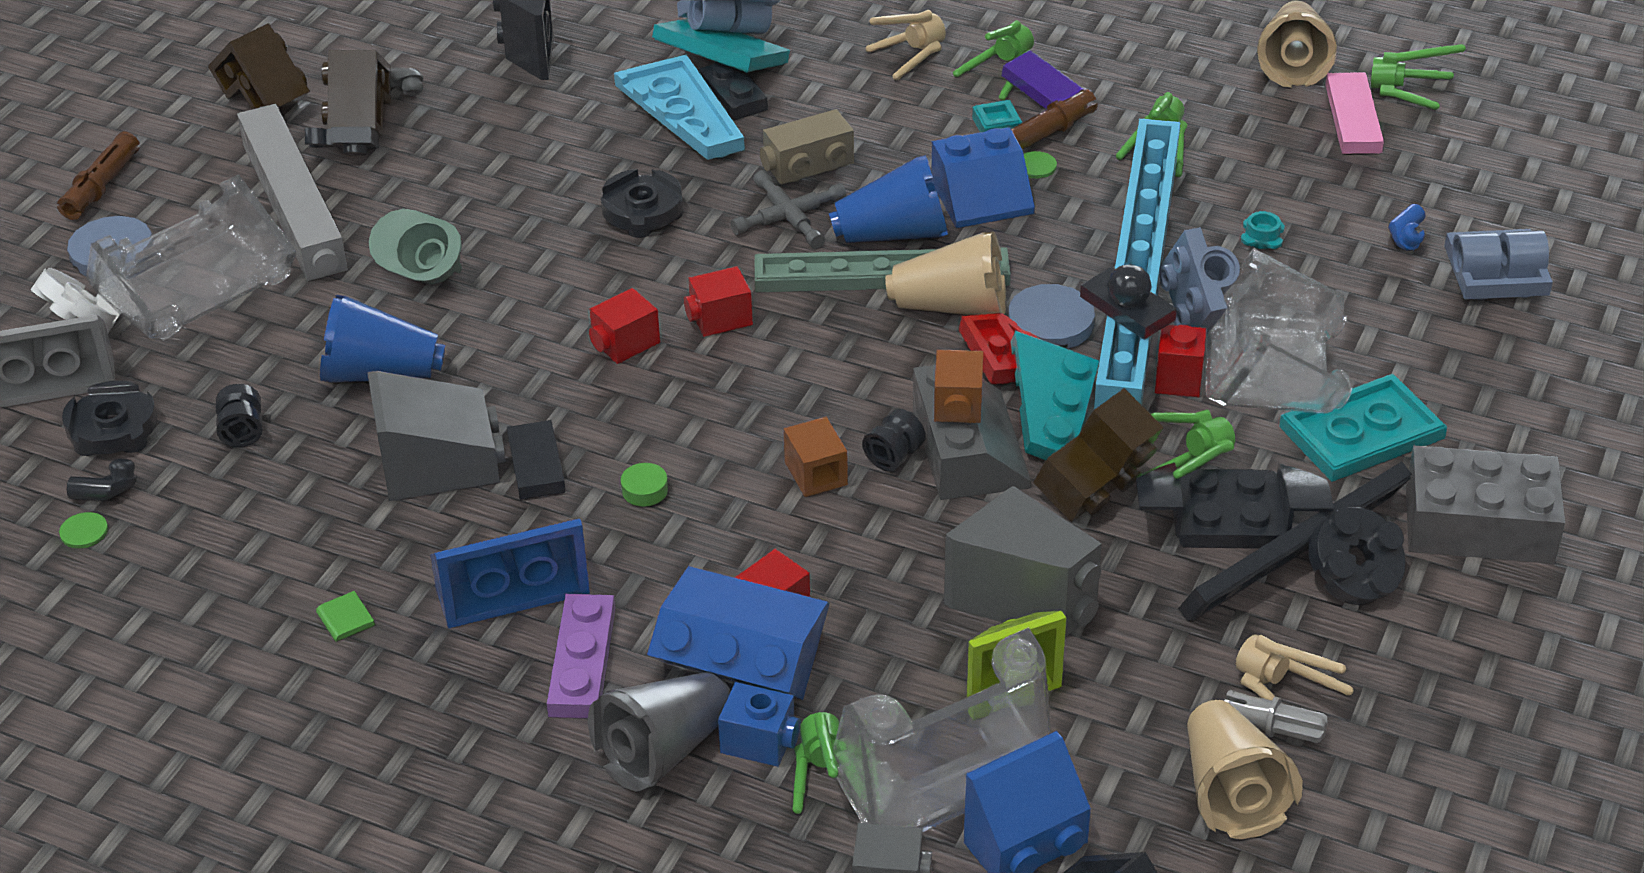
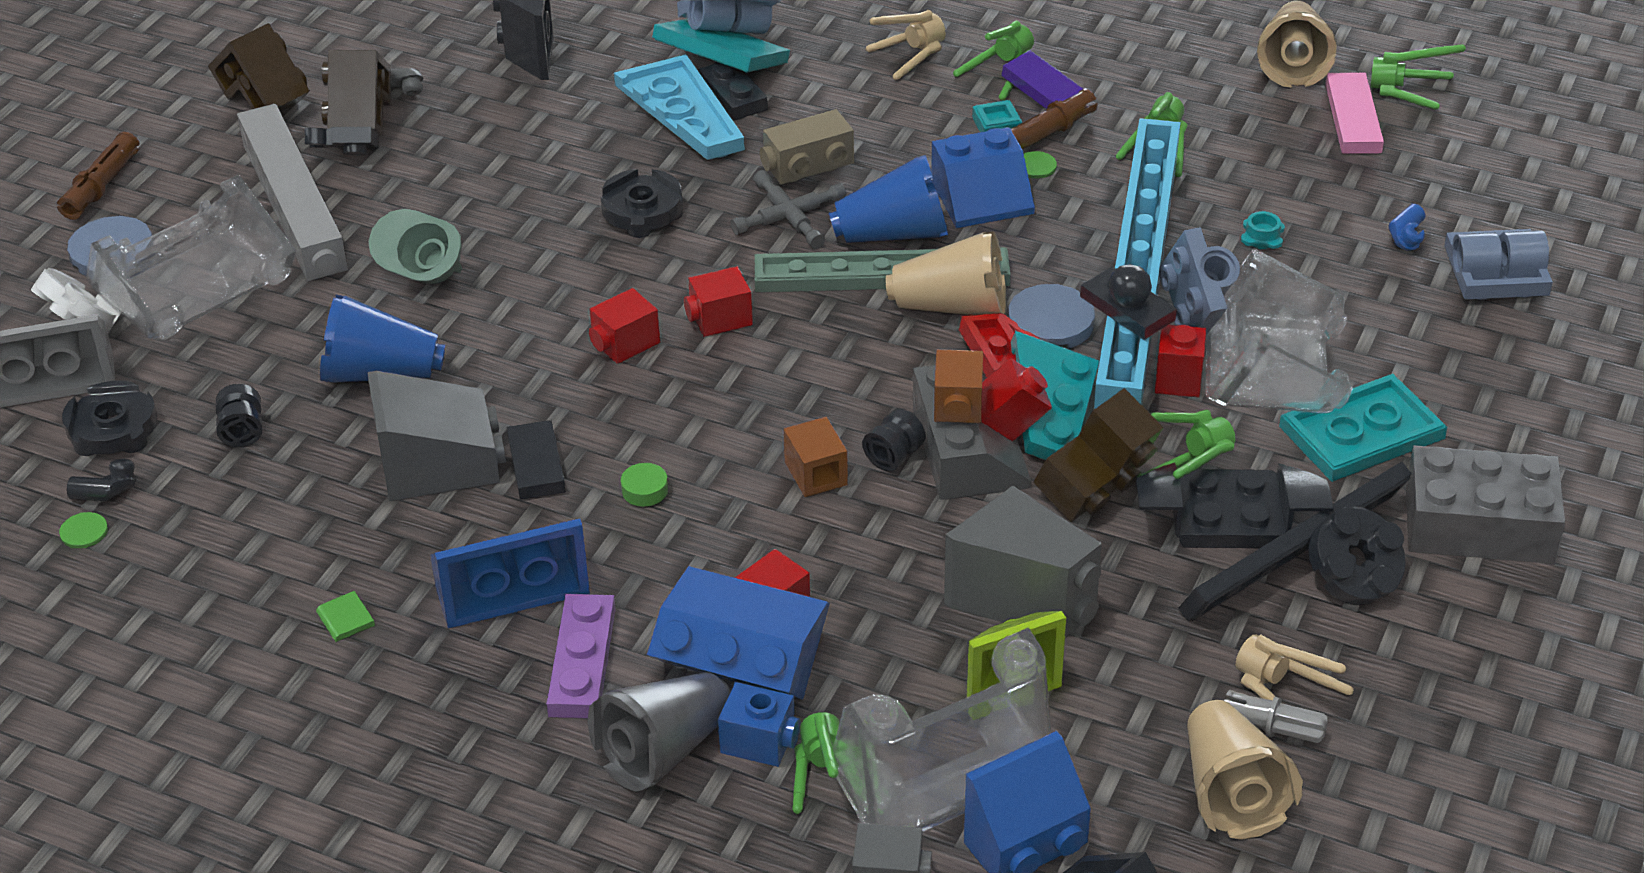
(1014, 399): none -> red brick

